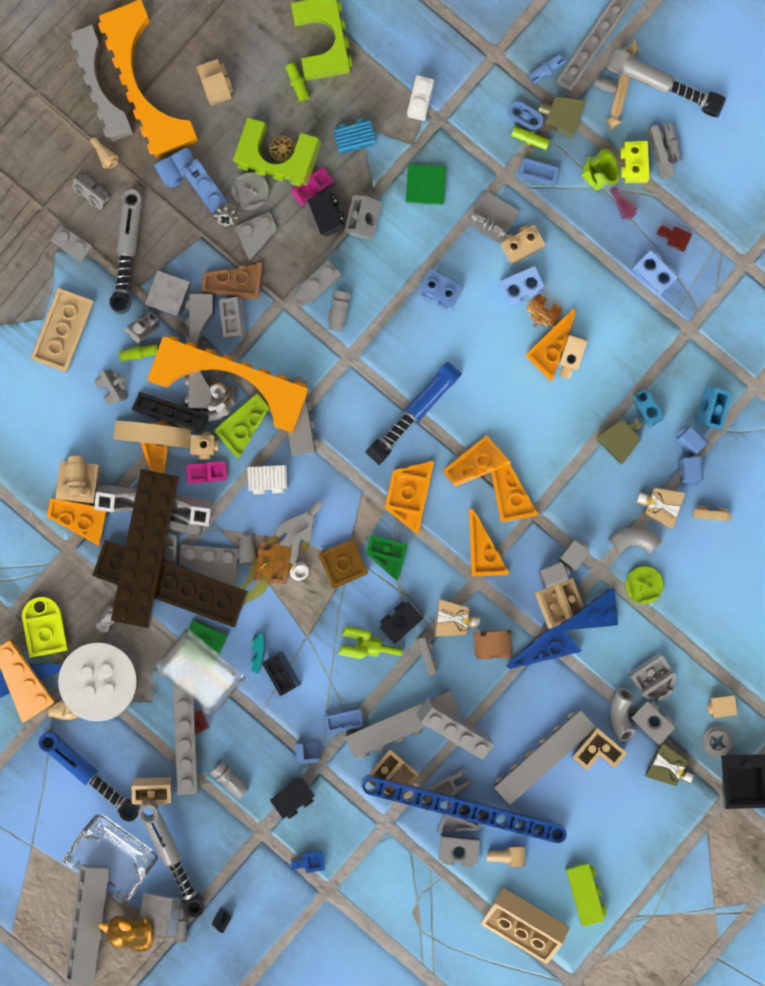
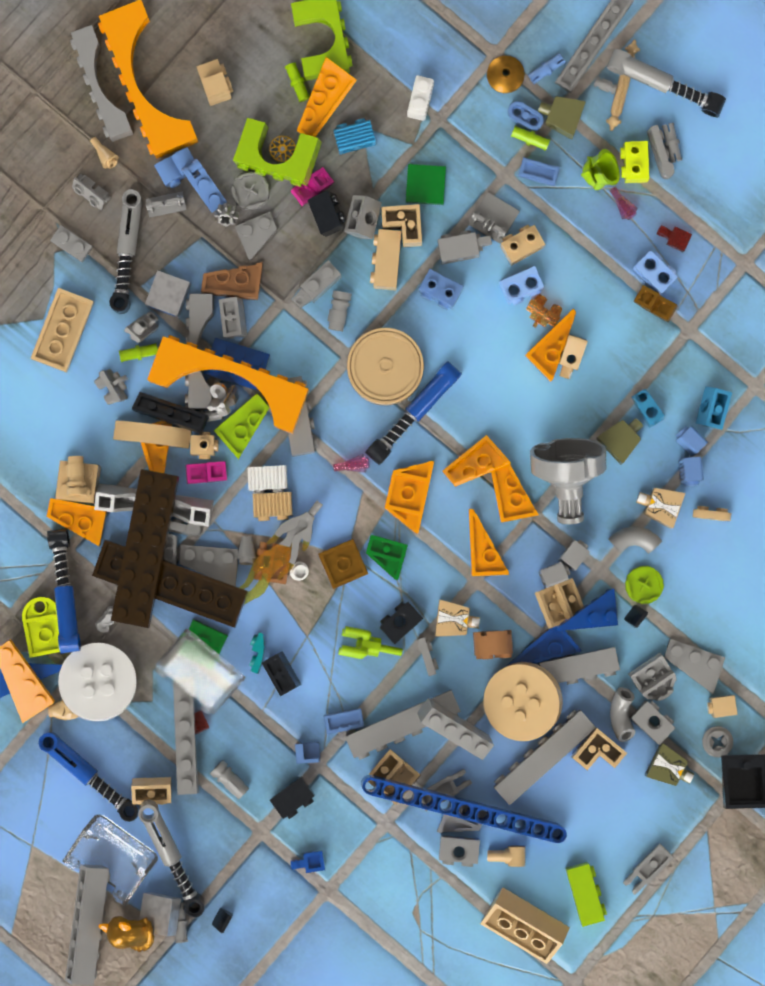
(64, 593): none -> piece
(165, 204): none -> light grey hinge
(239, 353): none -> blue plate
(272, 505): none -> tan brick
(327, 94): none -> light orange wing
(356, 464): none -> clear pink cone
(385, 366): none -> tan brick
(386, 259): none -> tan brick
(405, 218): none -> tan brick
(462, 246): none -> light grey hinge
(504, 83): none -> pearl gold dish
(523, 701): none -> tan brick
(568, 466): none -> light grey piece
(583, 666): none -> light grey brick
(635, 616): none -> black slope
(649, 867): none -> light grey hinge
(655, 303): none -> pearl gold slope
(696, 663): none -> light grey wing

